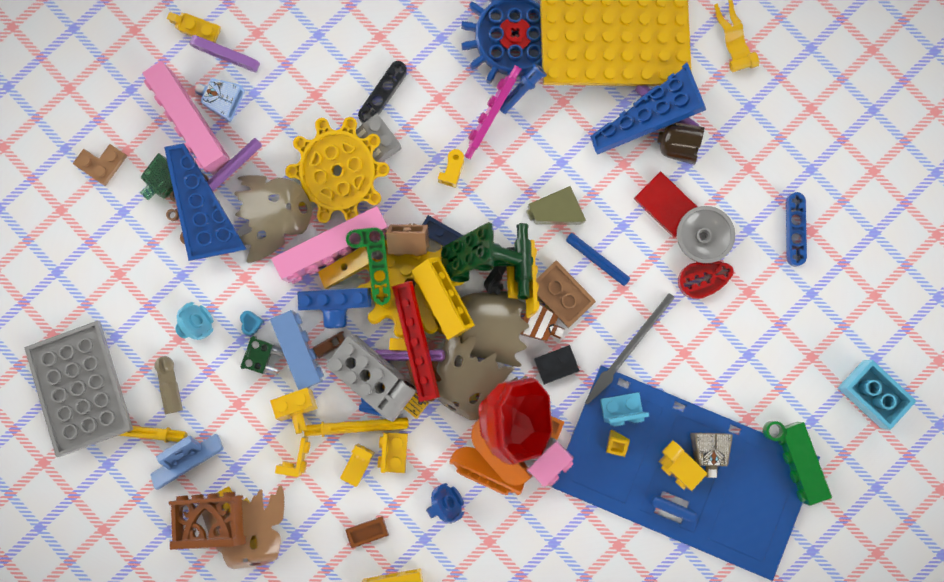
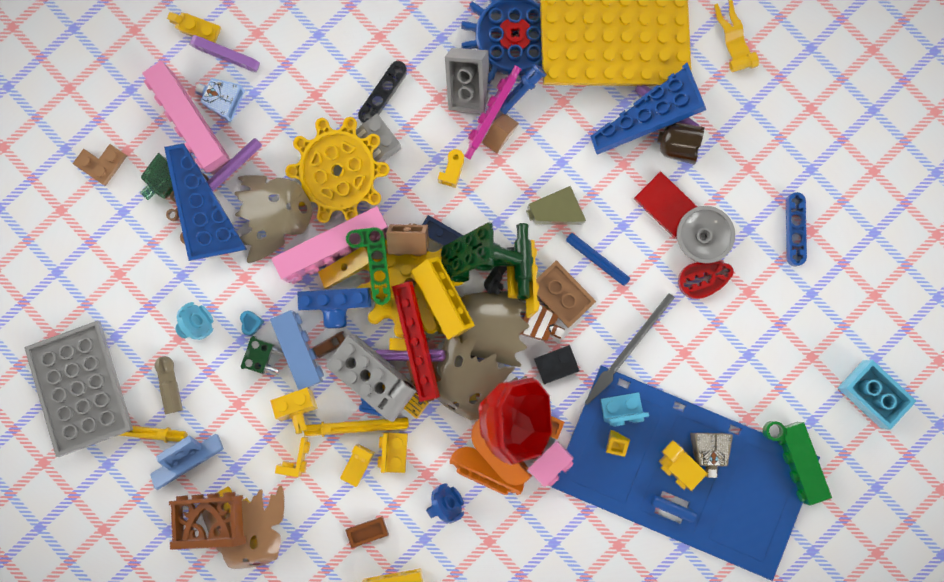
(467, 79): none -> light grey slope
(499, 132): none -> medium nougat slope

